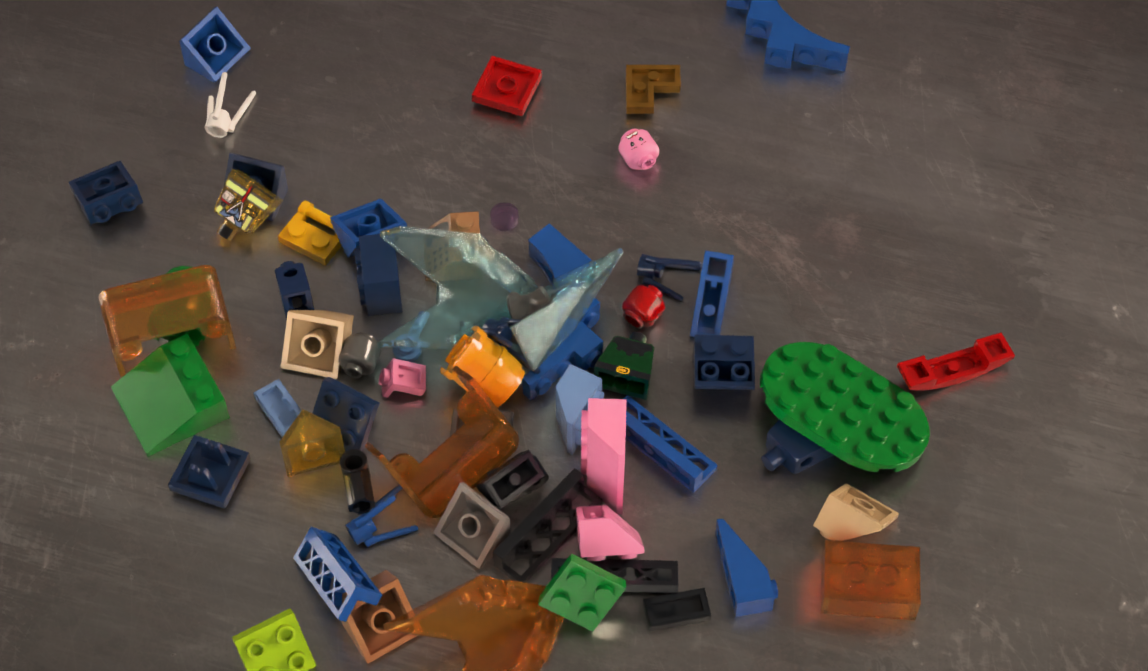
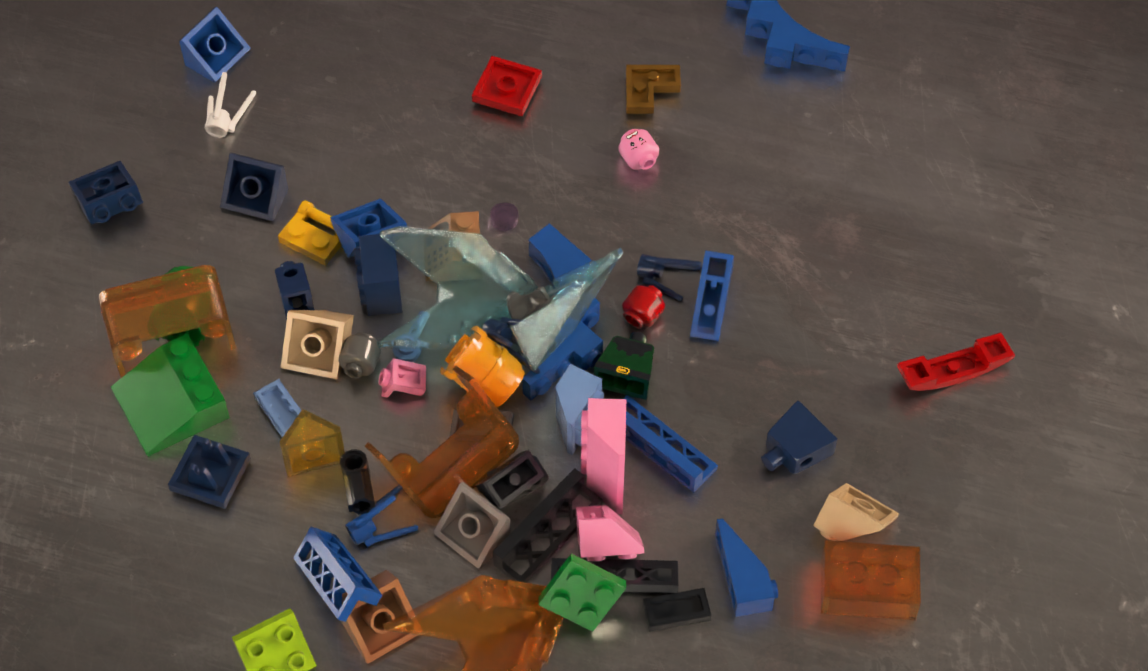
(244, 204): torso -> none
(348, 410): dark blue plate -> none
(723, 362): dark blue slope -> none
(844, 406): green plate -> none

